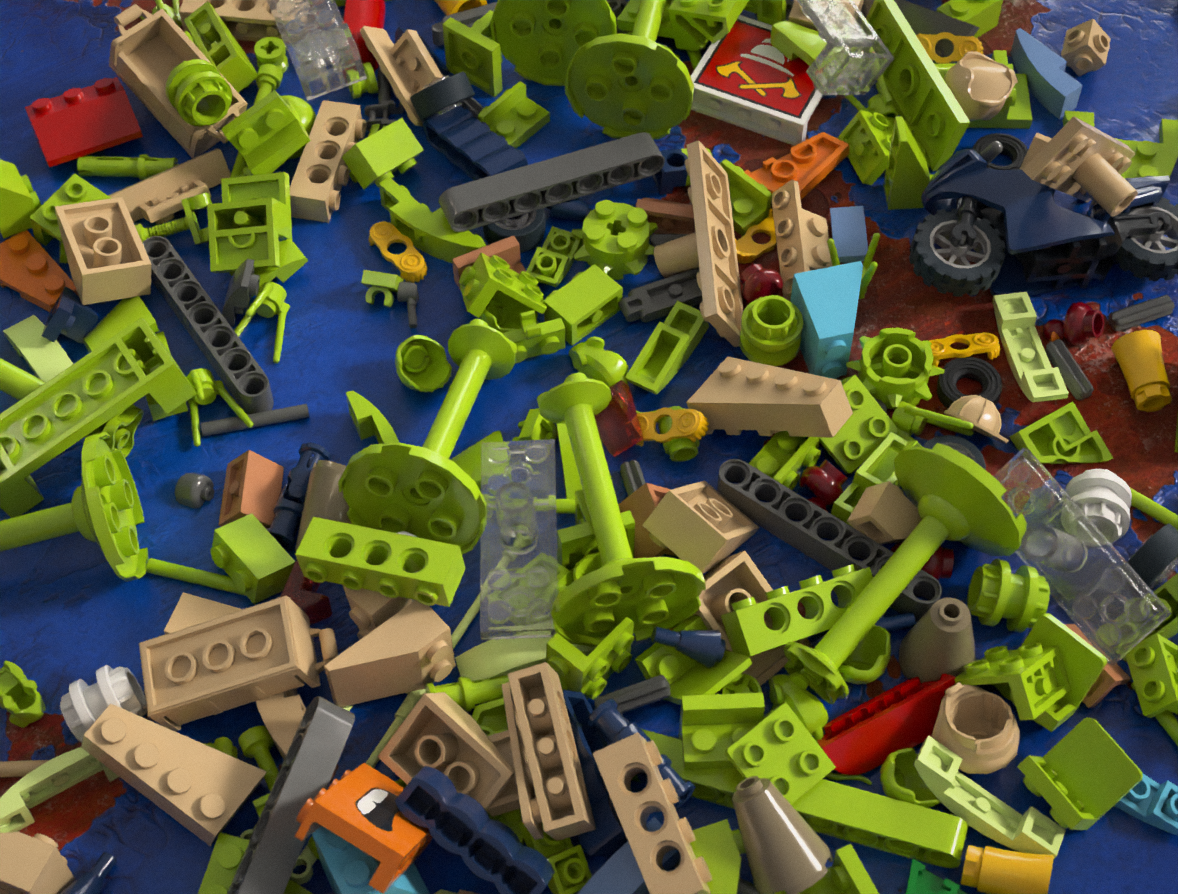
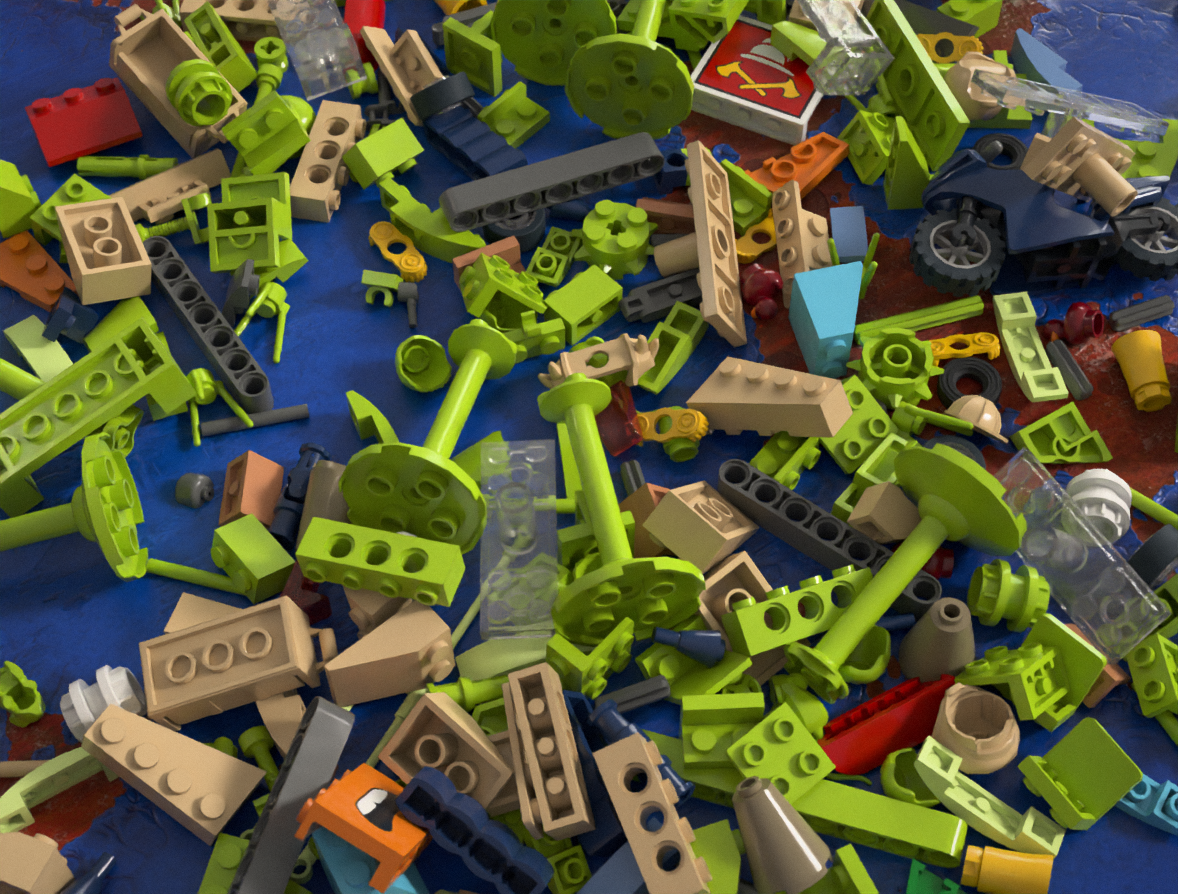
(536, 427): lime tile -> none
(623, 354): none -> tan piece
(771, 330): lime piece -> none
(824, 482): dark red animal -> none
(924, 317): none -> lime axle
(1066, 103): none -> clear plate
(1086, 47): tan brick -> none

